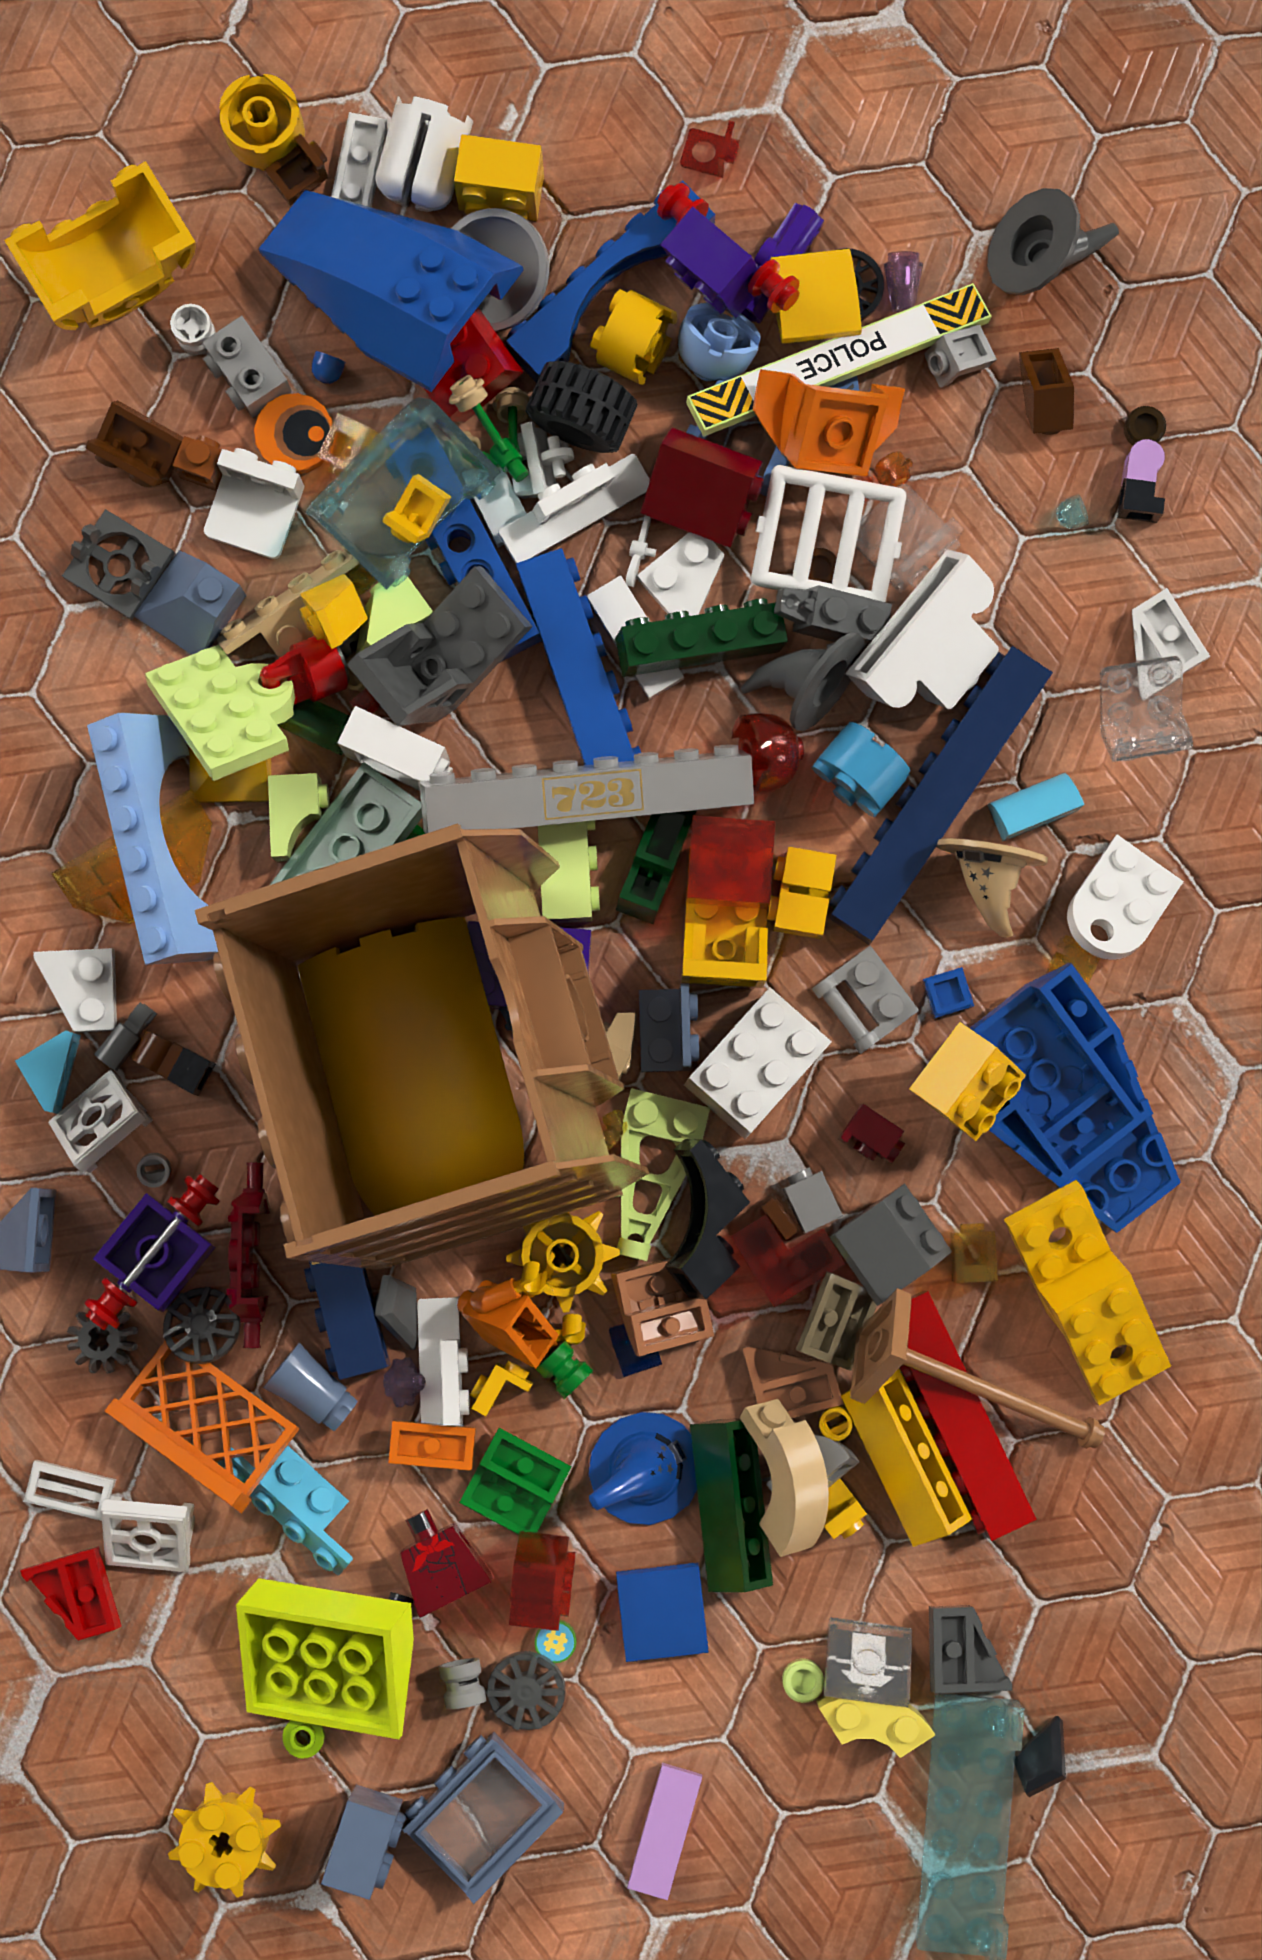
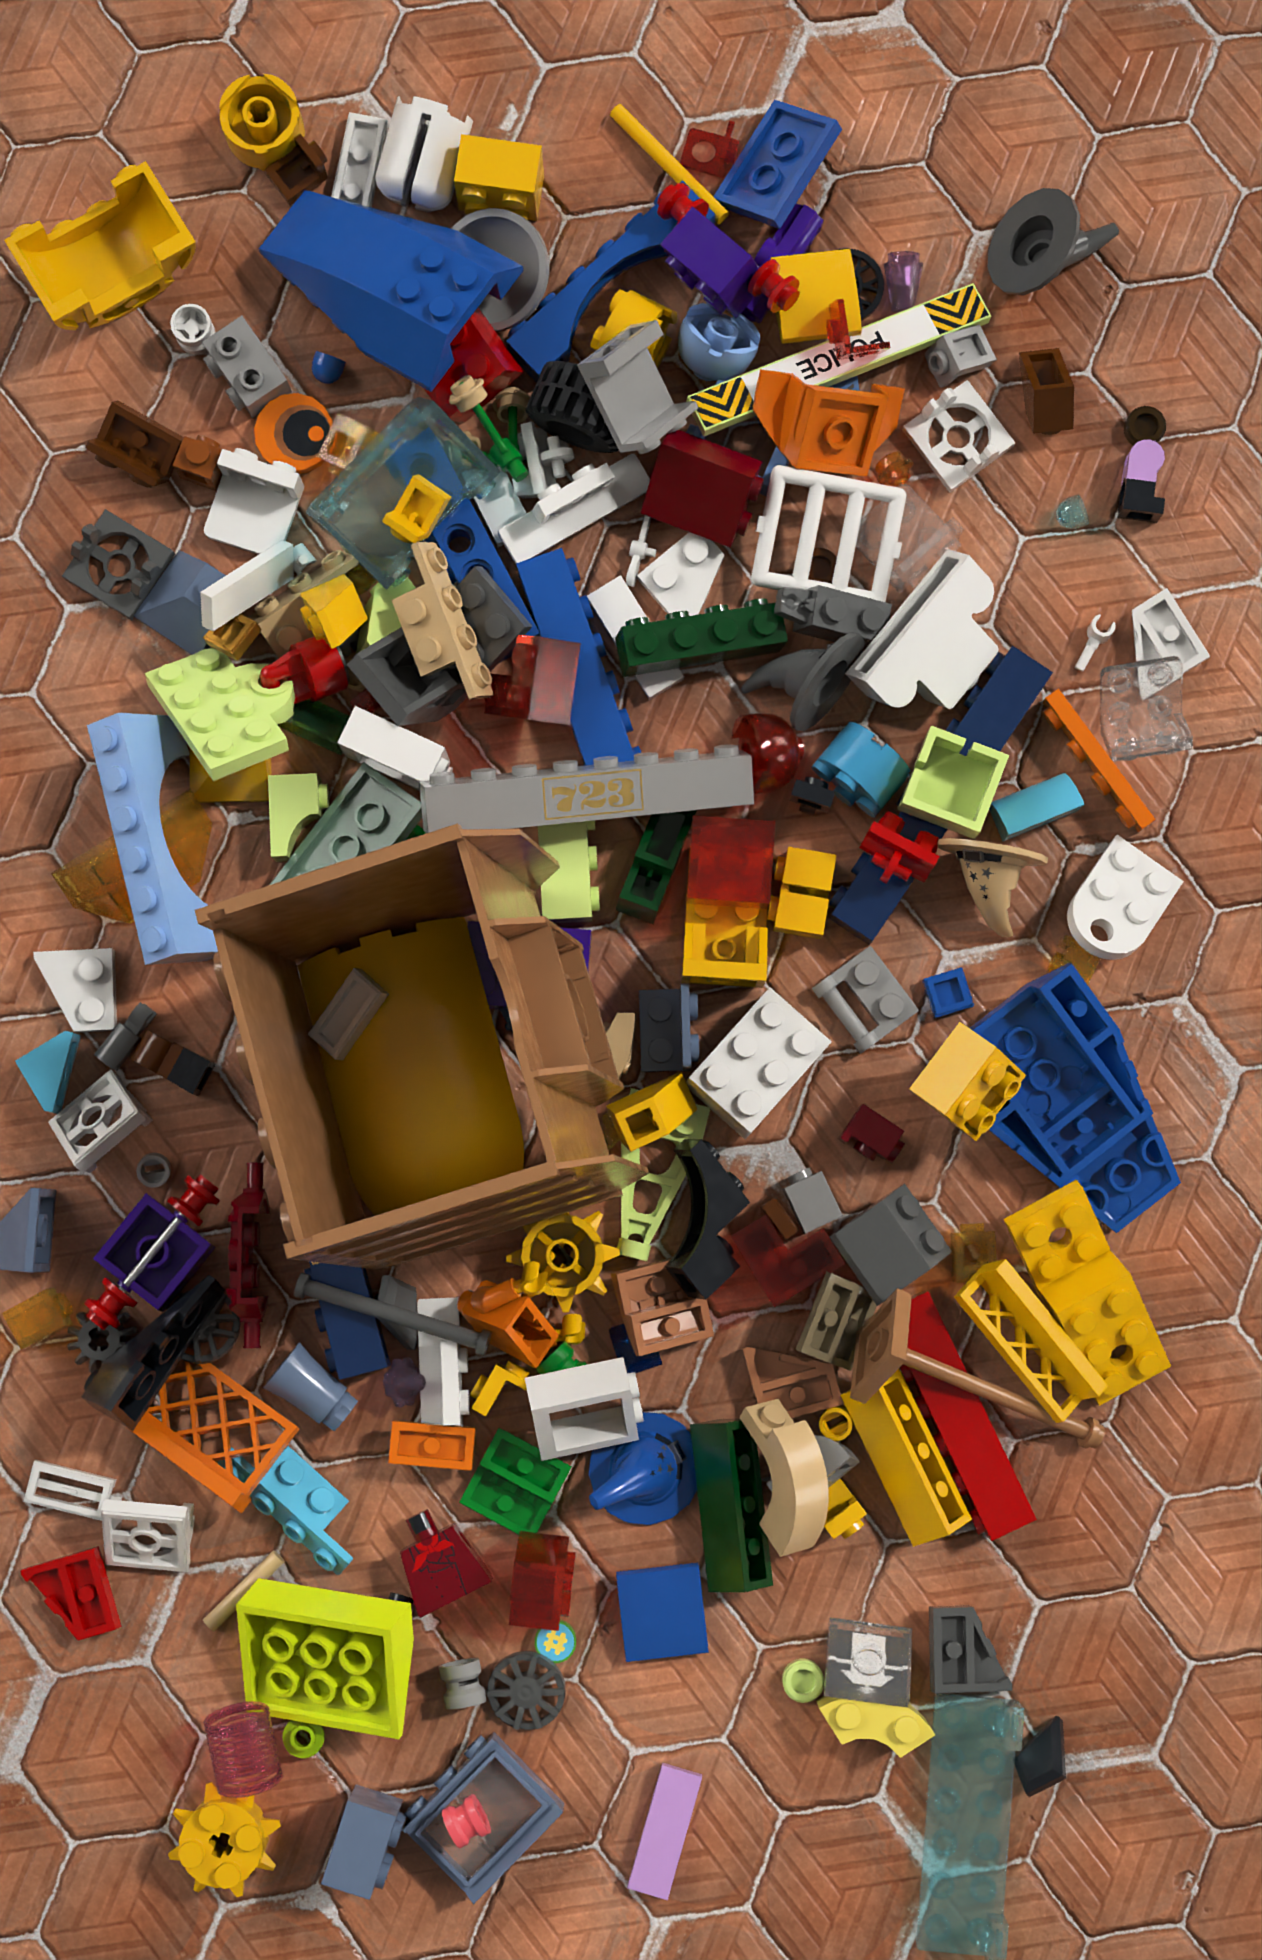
(39, 1317): none -> clear yellow brick
(140, 1368): none -> black wedge
(228, 1604): none -> tan piece
(234, 636): none -> pearl gold tile
(243, 1740): none -> clear pink piece
(247, 585): none -> white tile
(302, 558): none -> white hand
(348, 1014): none -> white tile
(392, 1313): none -> dark grey bar
(437, 626): none -> tan bracket
(466, 1821): none -> coral wheel
(539, 683): none -> clear red brick
(579, 1388): none -> white window
(632, 390): none -> light grey panel
(652, 1111): none -> yellow slope
(665, 159): none -> yellow bar
(777, 163): none -> blue plate
(812, 795): none -> black plate
(839, 335): none -> clear red bracket
(898, 854): none -> red hips
(950, 786): none -> yellowish green piece
(962, 396): none -> white piece
(1039, 1329): none -> yellow fence
(1095, 638): none -> white hand
(1106, 775): none -> orange plate

